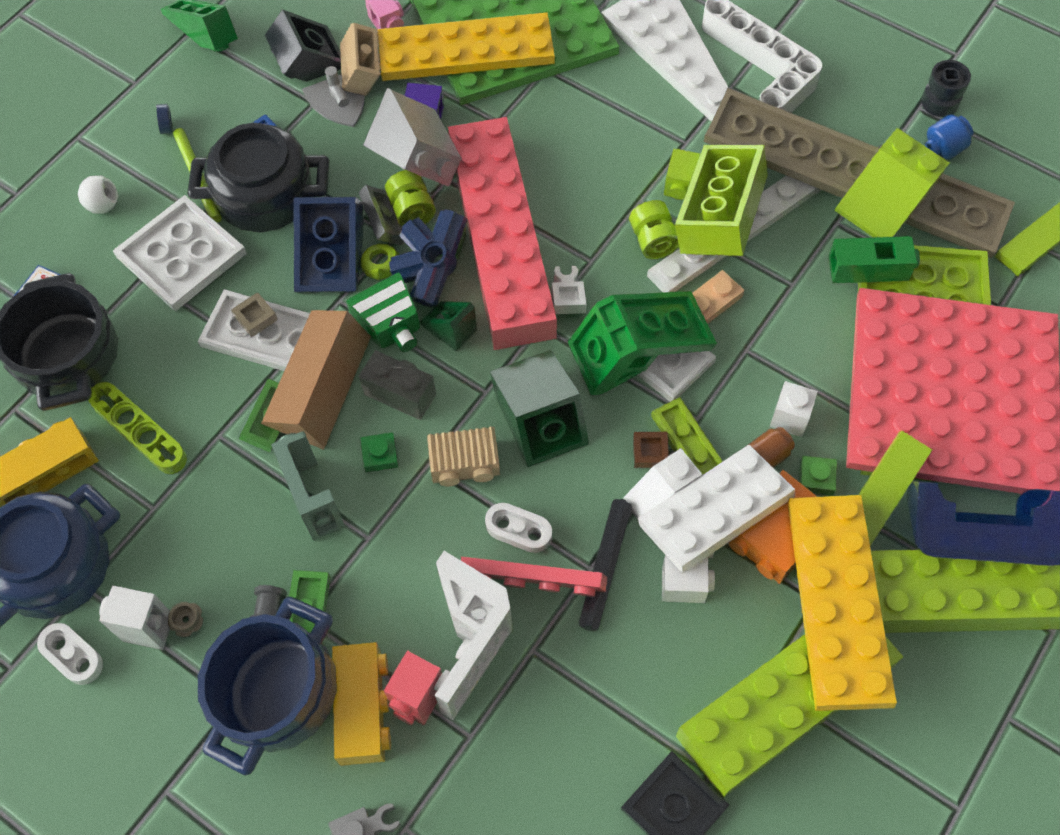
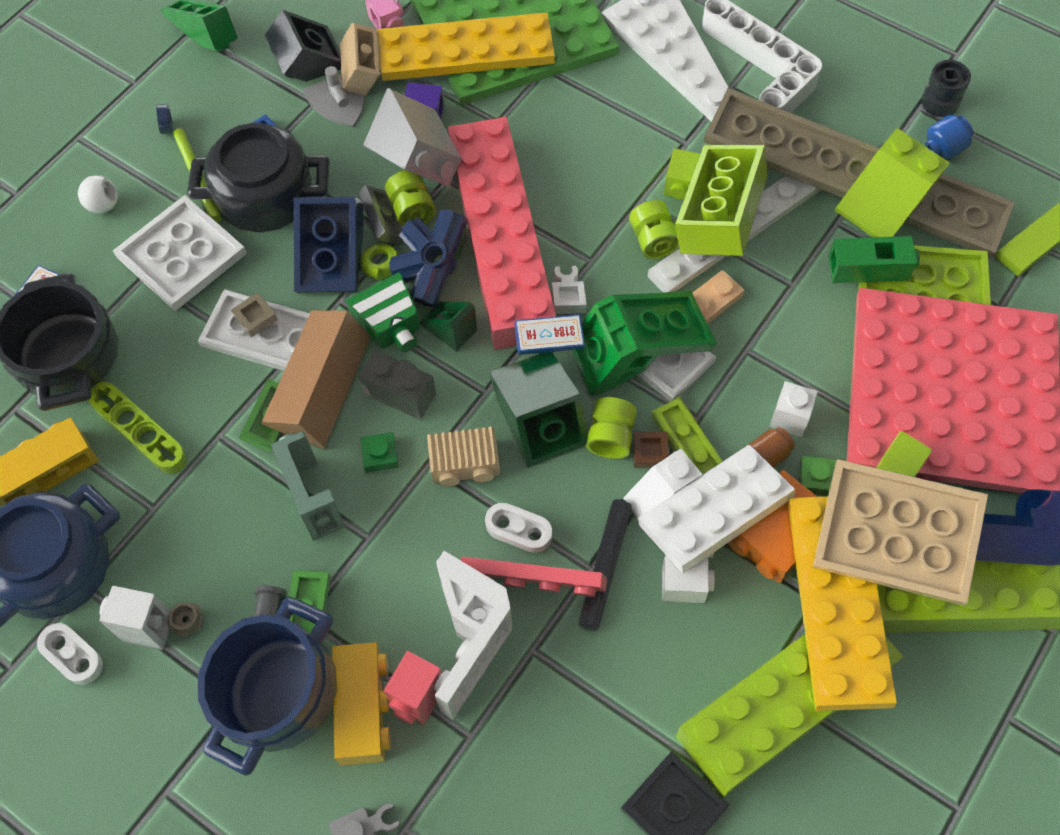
(549, 334): none -> white tile
(611, 428): none -> lime wheel
(901, 532): none -> tan plate

